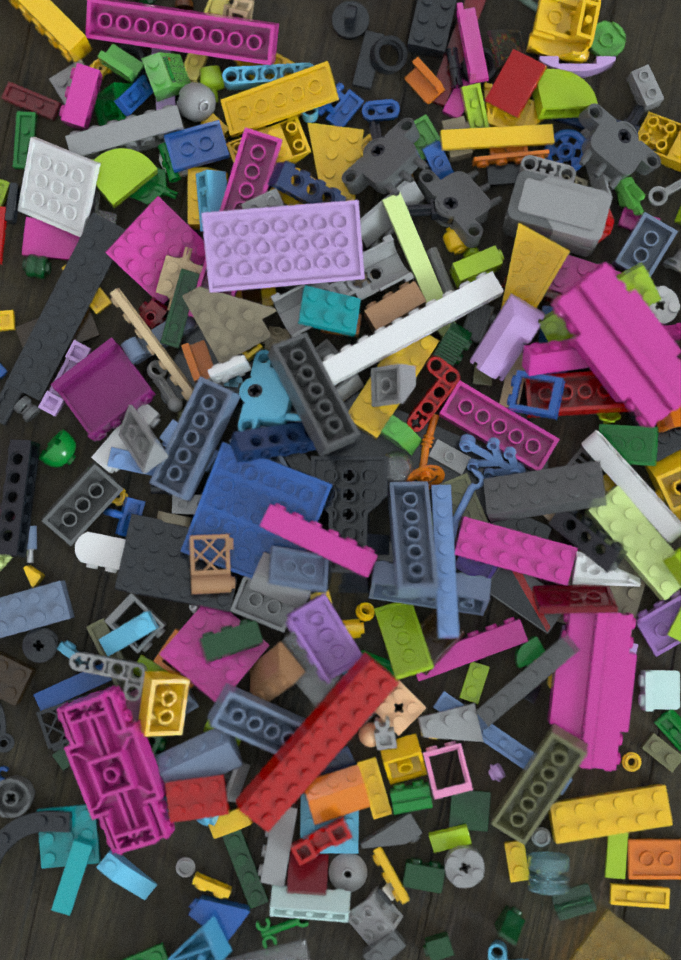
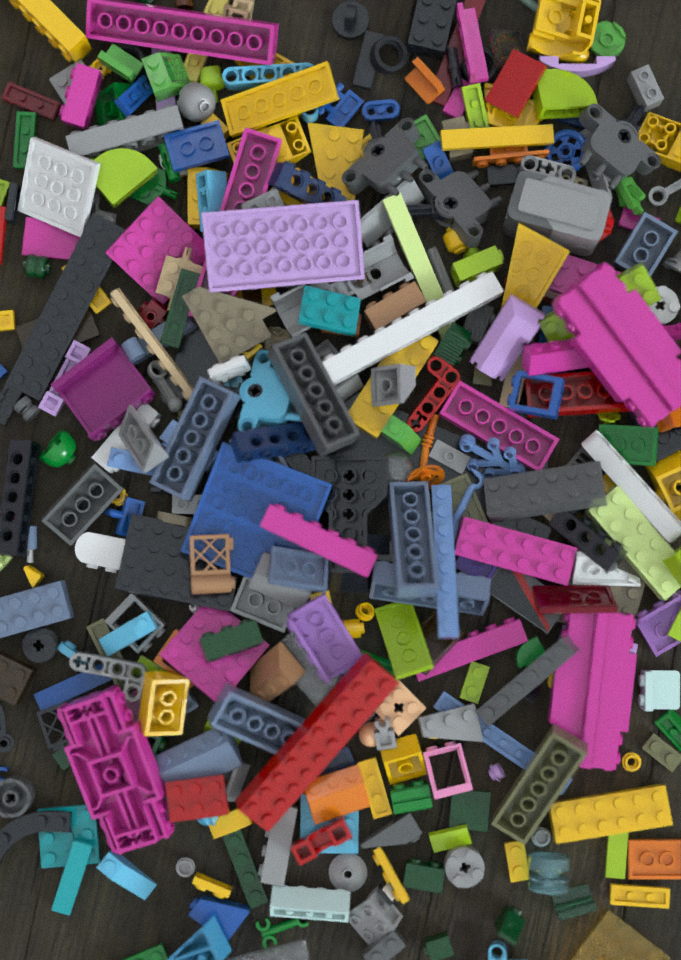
(198, 359): orange panel -> none
(309, 877): dark red tile -> none

